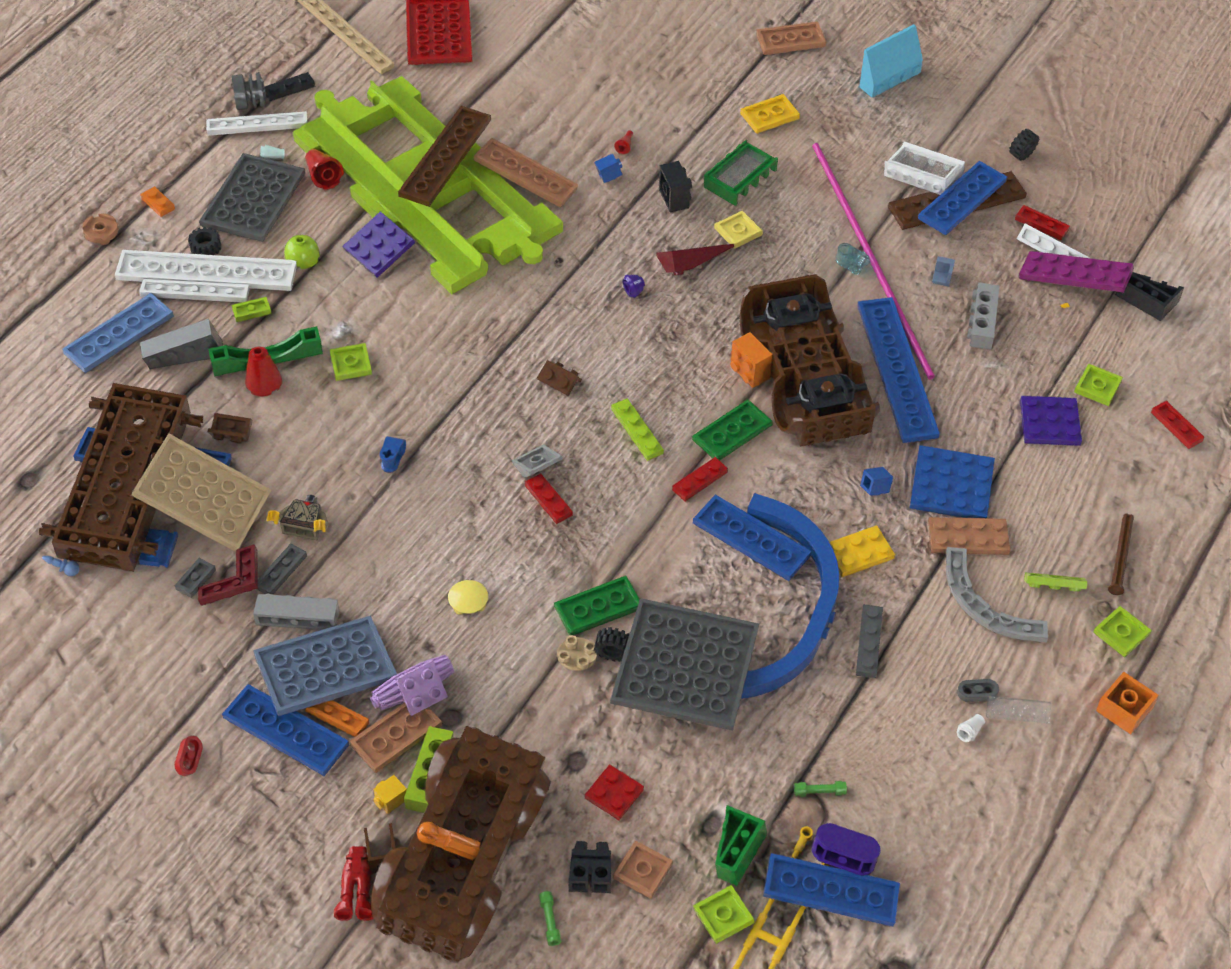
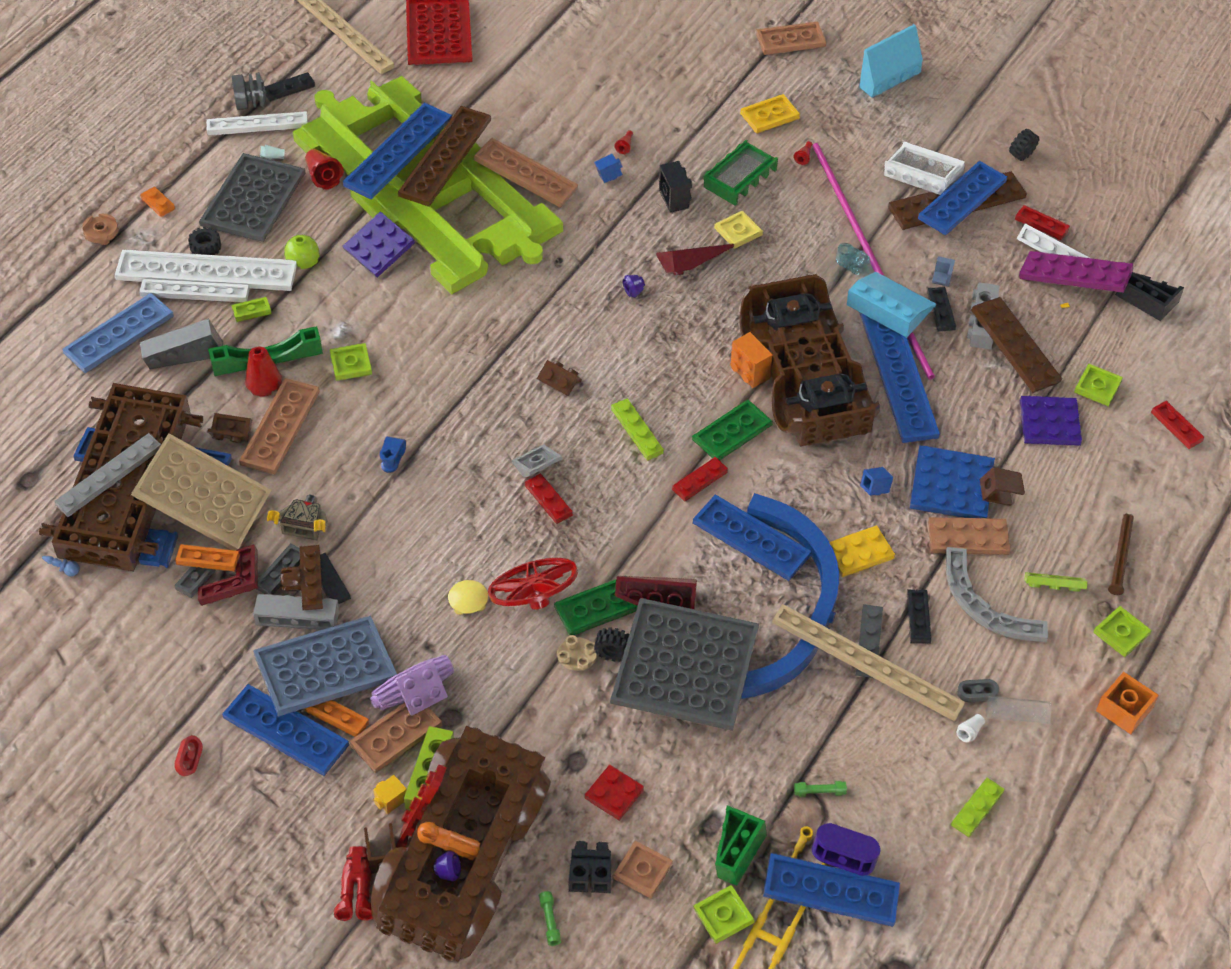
(107, 475): none -> light grey plate
(207, 557): none -> orange plate
(279, 426): none -> nougat plate
(305, 578): none -> reddish brown plate
(331, 582): none -> black tile
(397, 151): none -> blue plate
(419, 805): none -> red wing
(448, 866): none -> dark purple cone
(536, 586): none -> red wheel
(660, 589): none -> dark red wedge
(802, 156): none -> red cone
(868, 662): none -> tan plate
(889, 303): none -> medium azure slope
(919, 616): none -> black tile
(942, 311): none -> black tile
(977, 807): none -> lime plate
(1001, 485): none -> reddish brown piece
(1016, 344): none -> reddish brown plate

